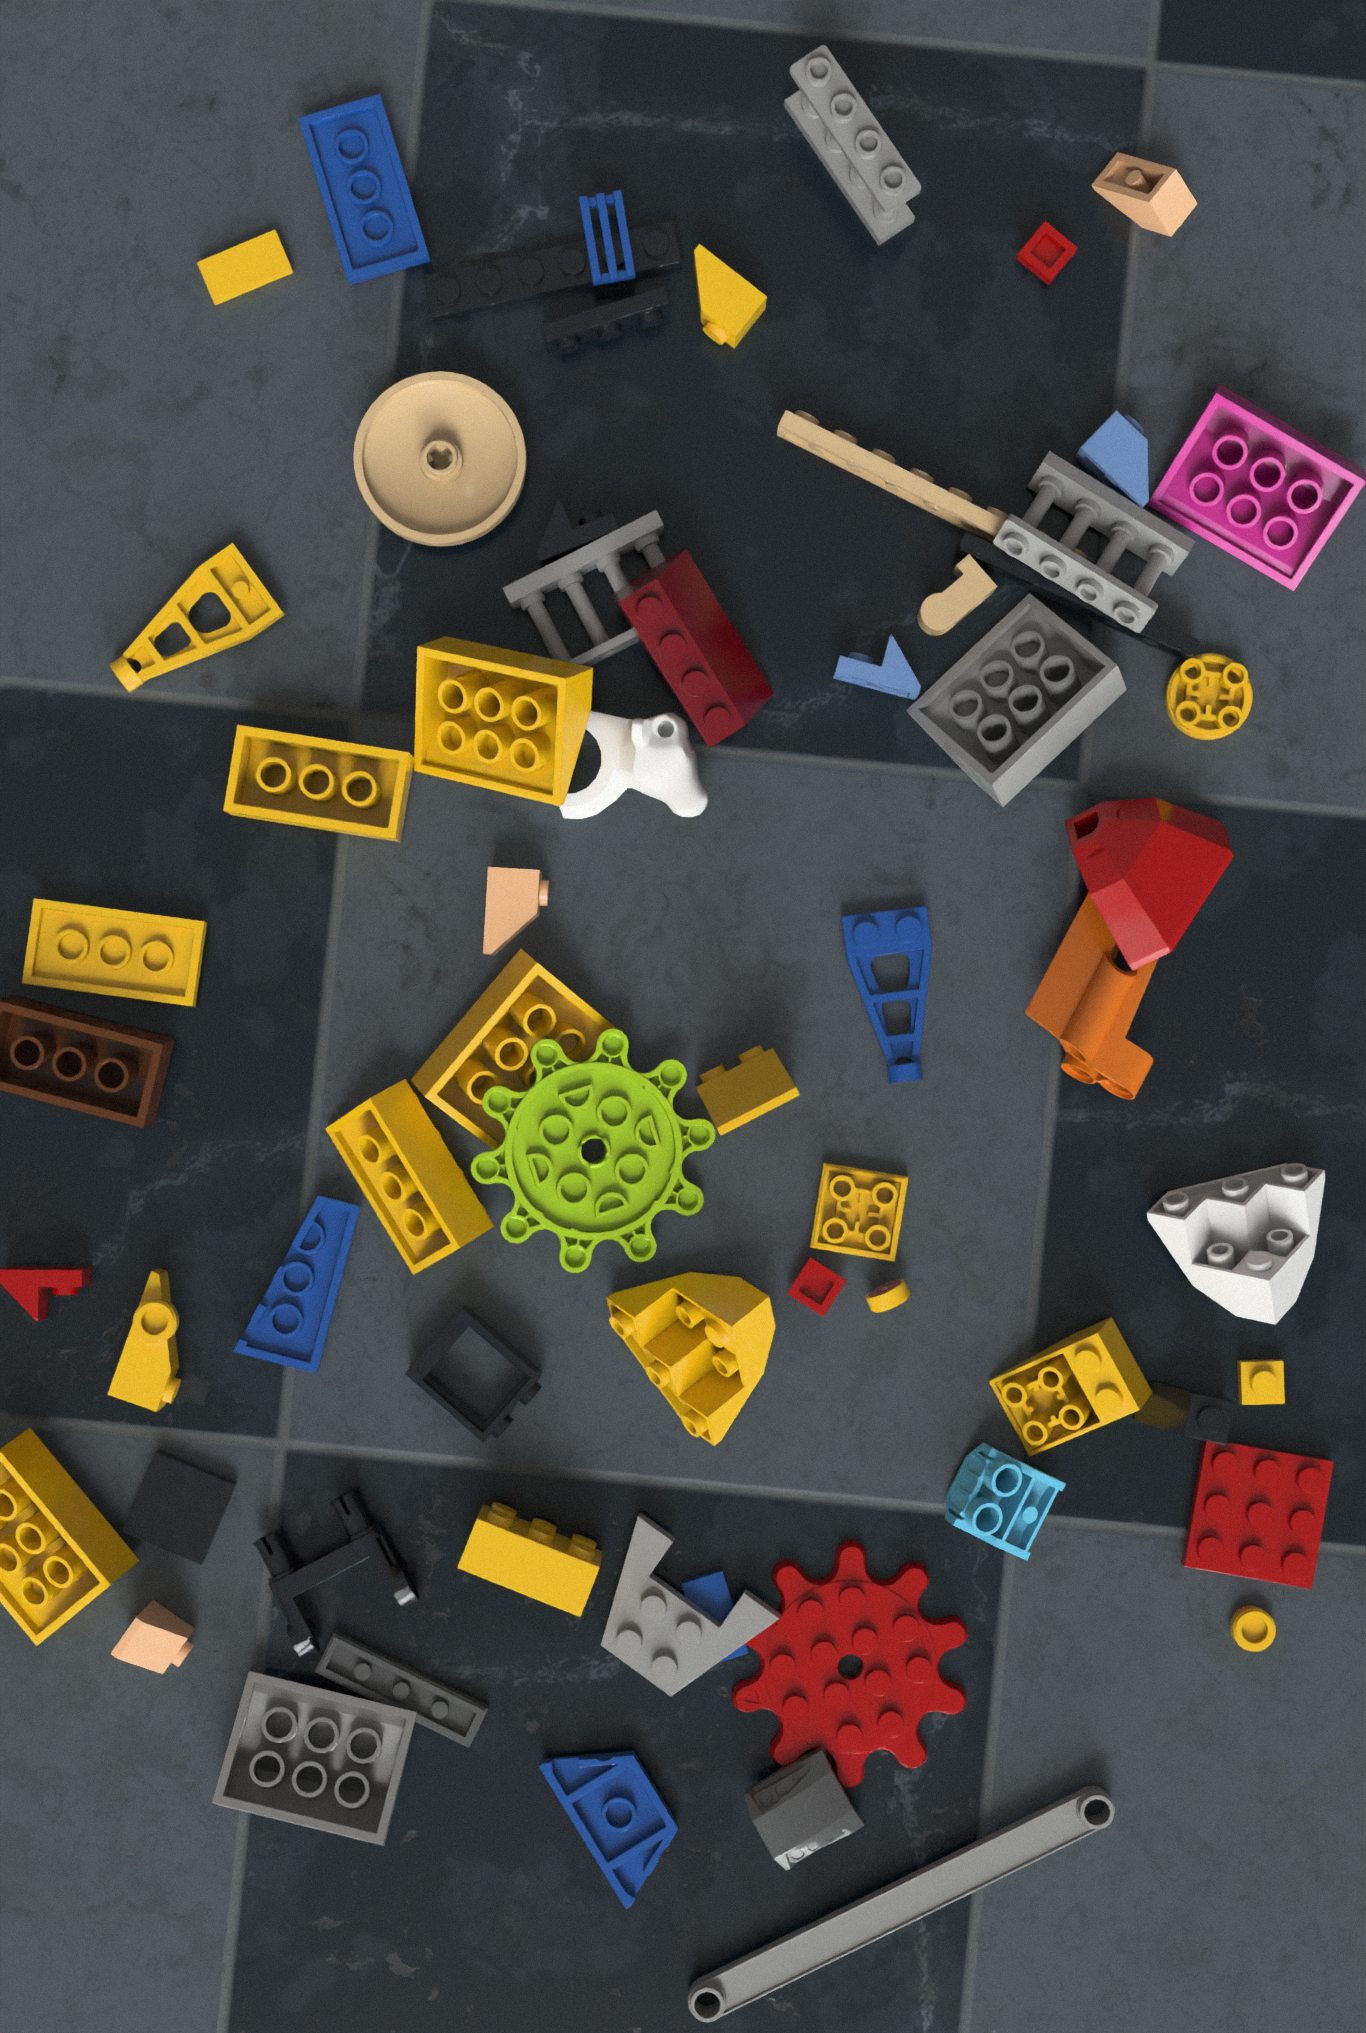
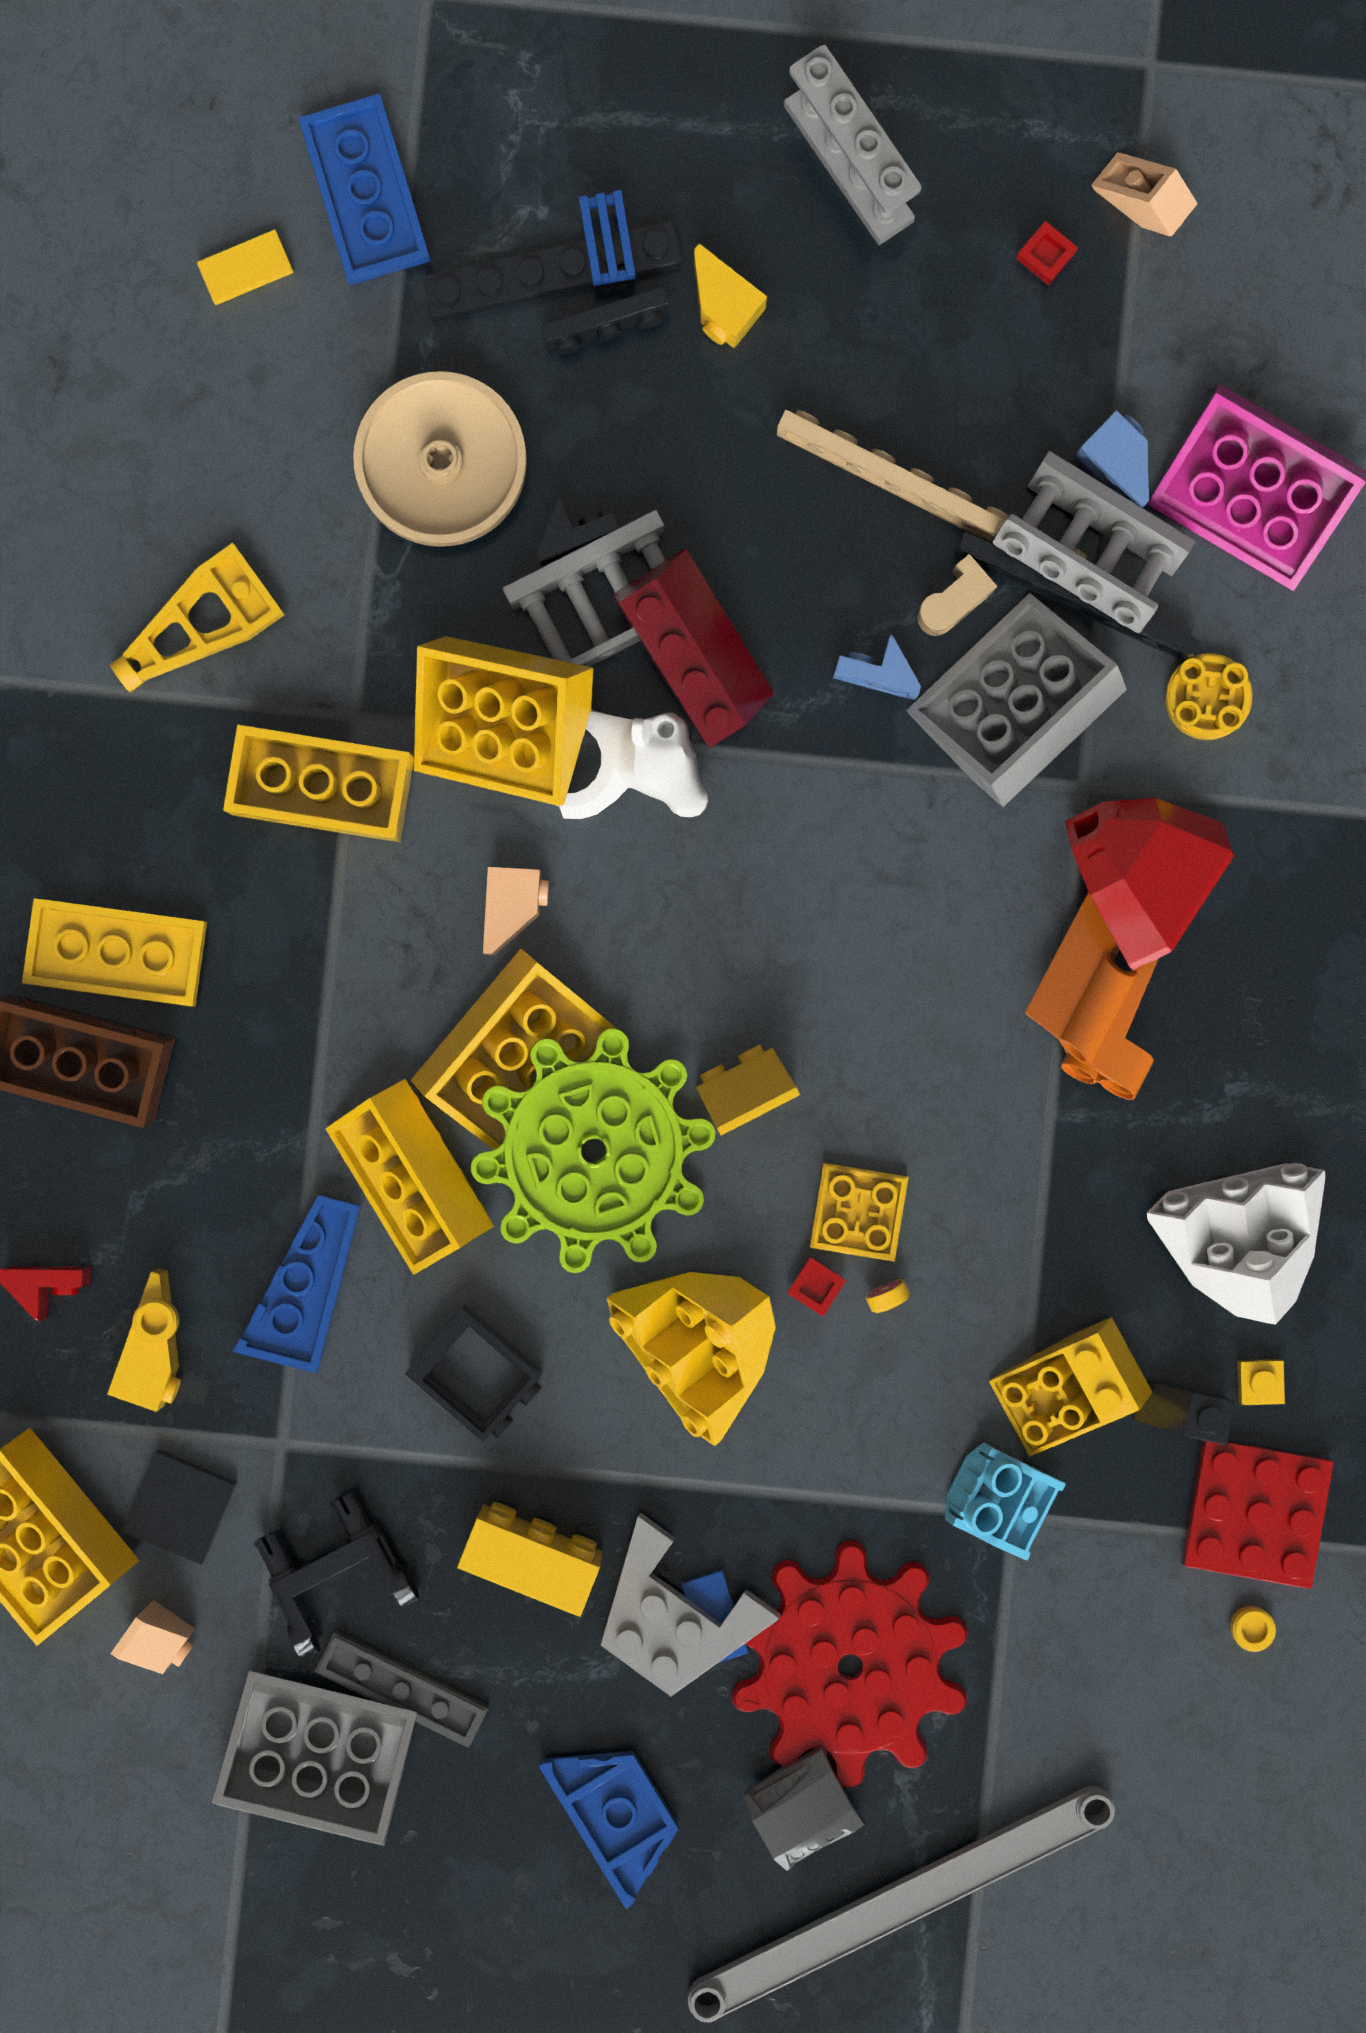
(887, 934): blue plate -> none

